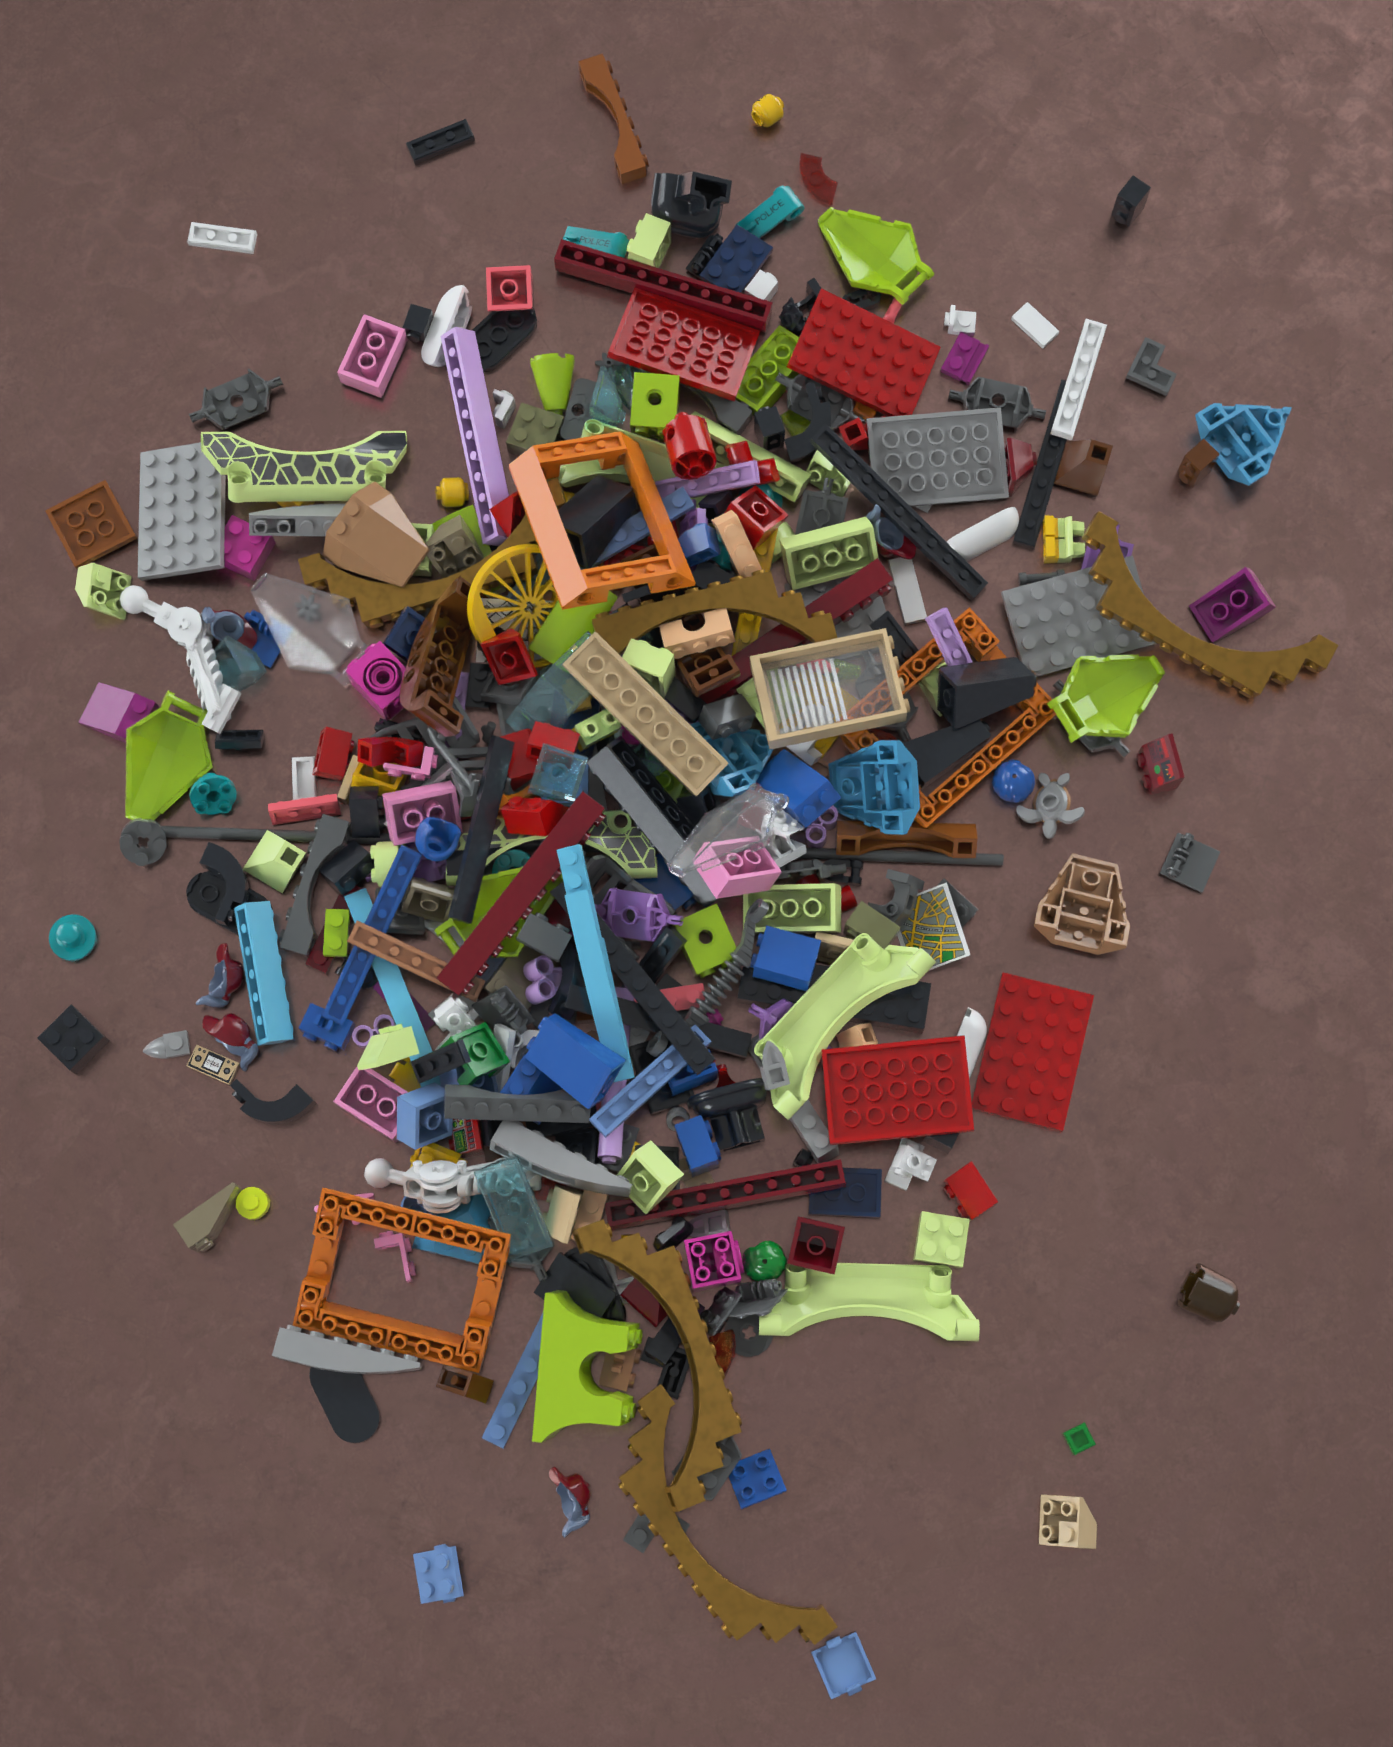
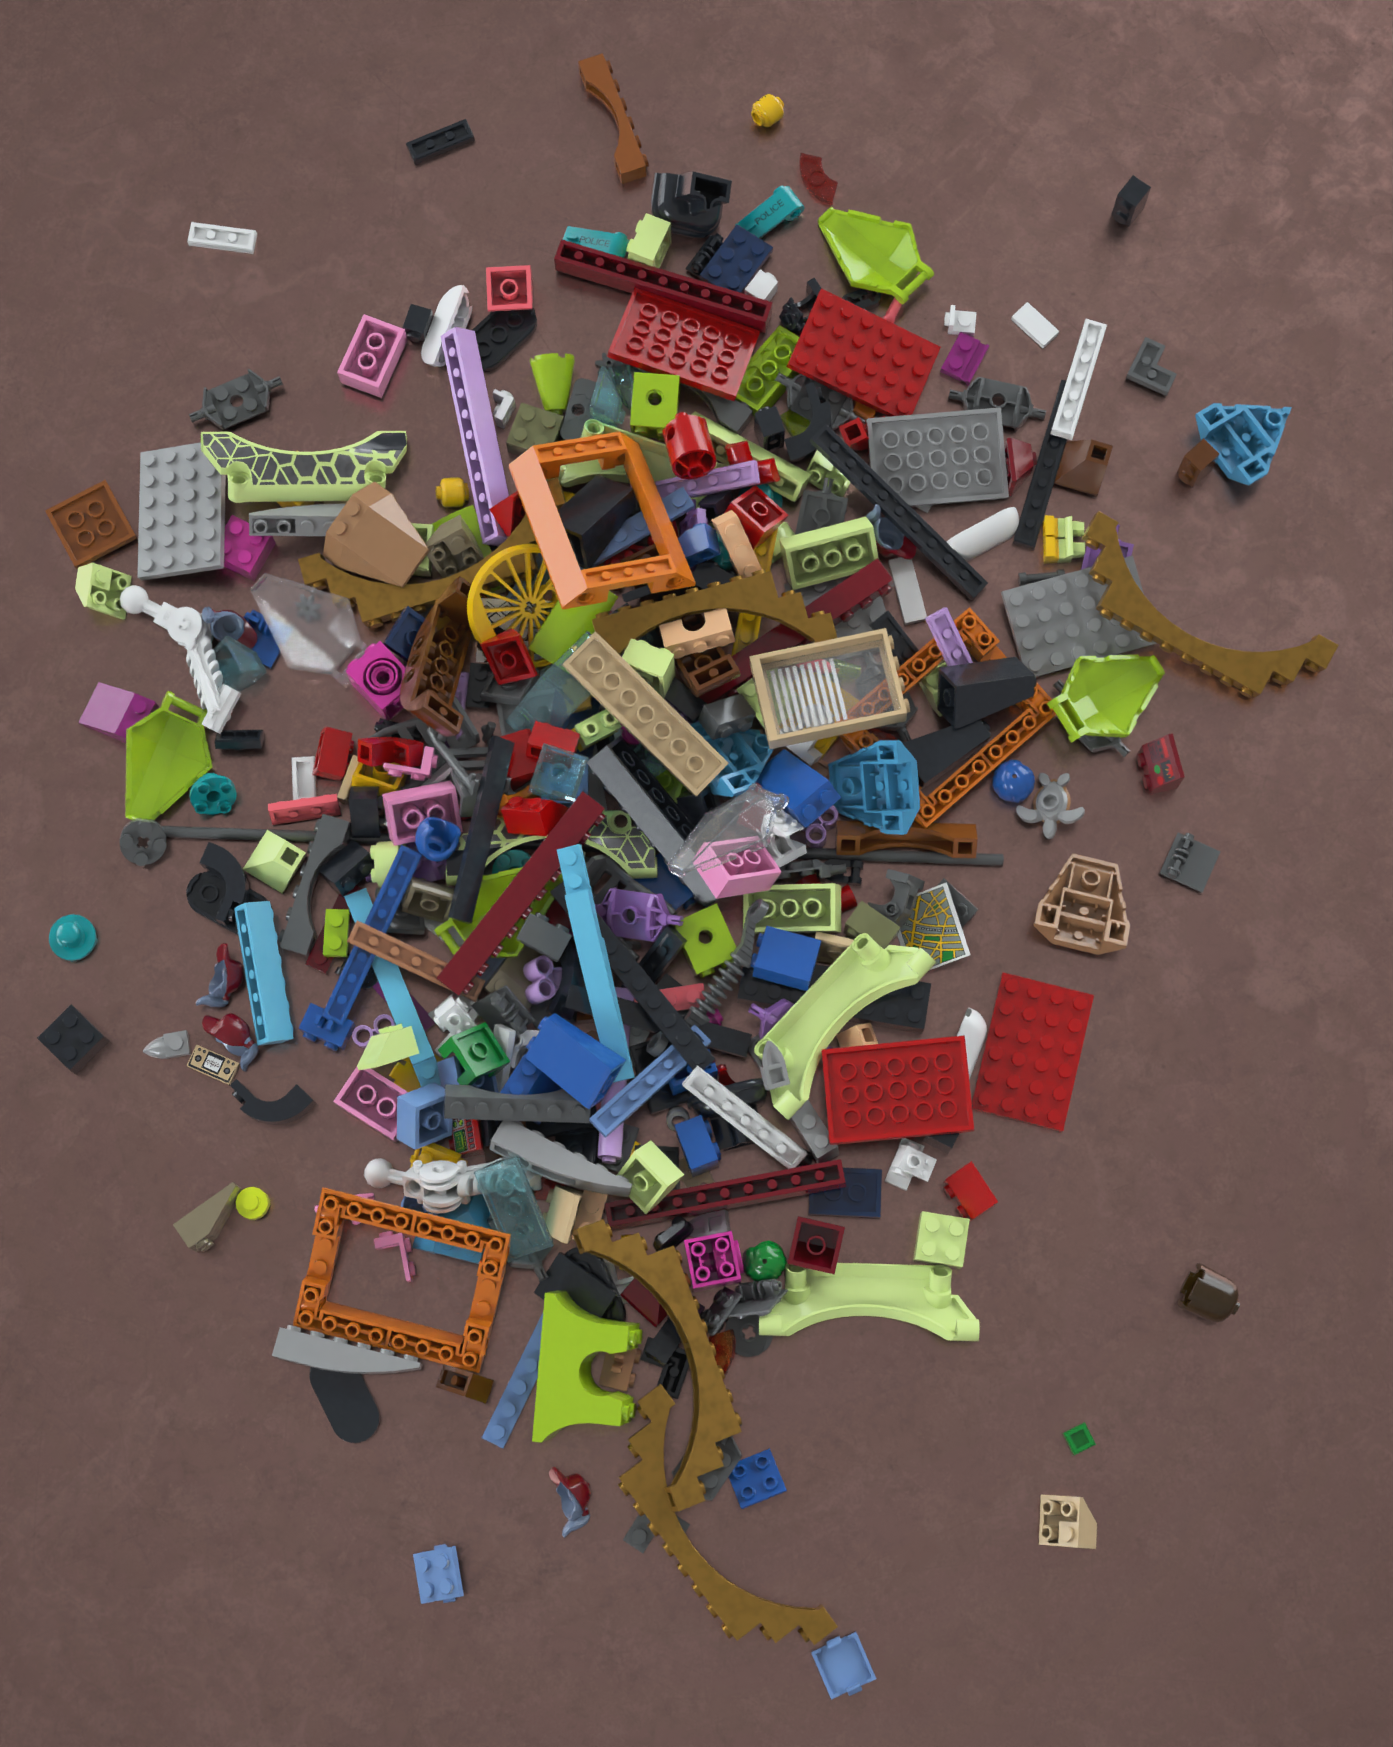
(440, 1061): black tile -> none
(744, 1118): none -> white tile
(1232, 605): magenta slope -> none

